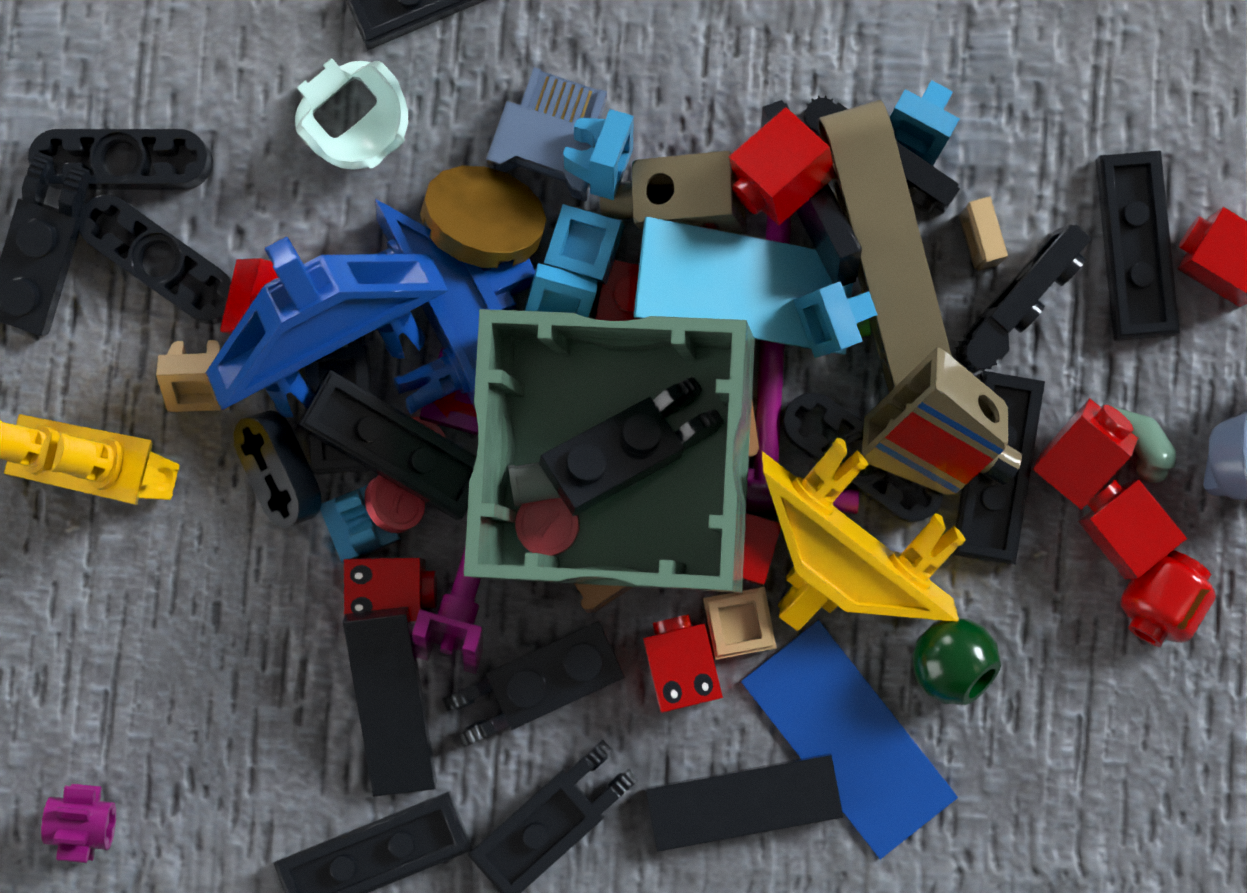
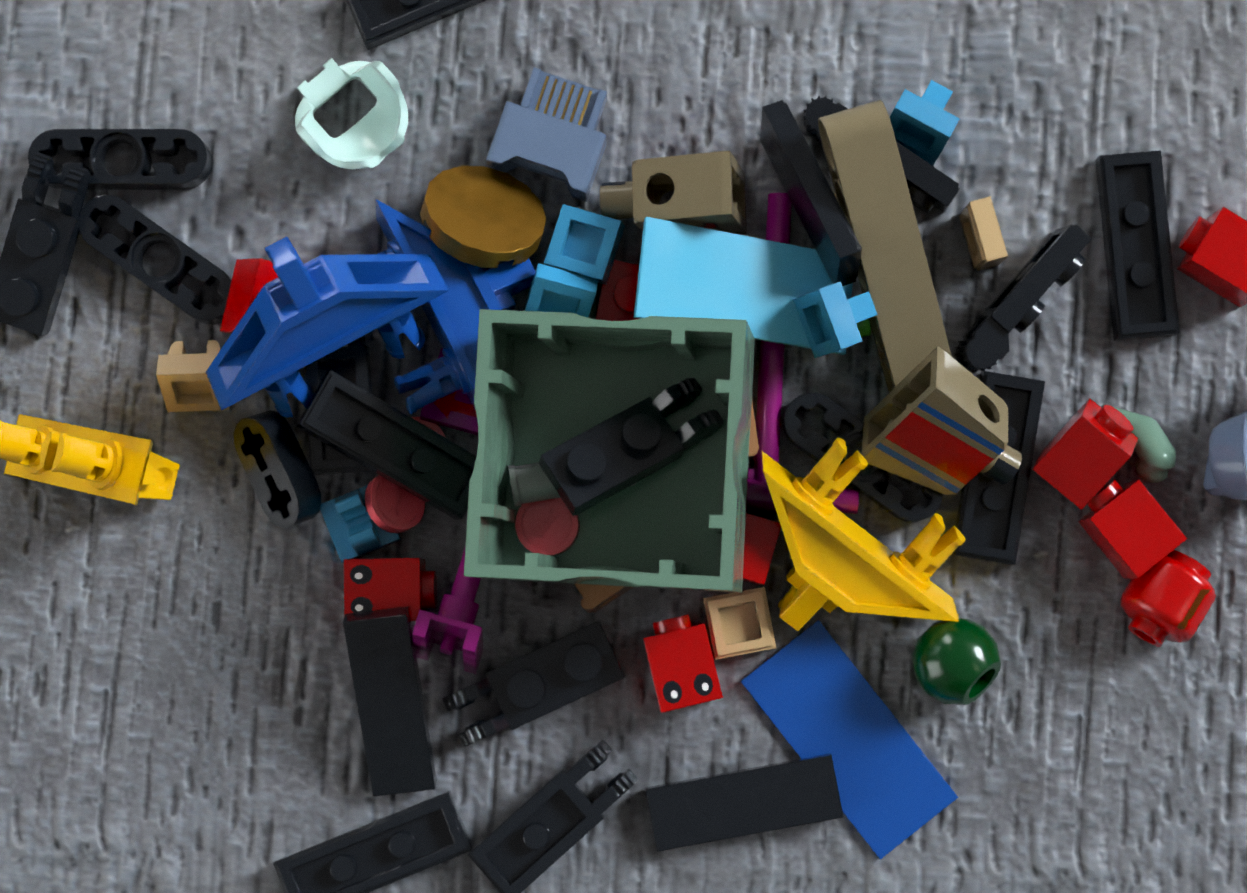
(78, 823): magenta gear -> none
(607, 158): dark azure tile -> none
(780, 167): red brick -> none

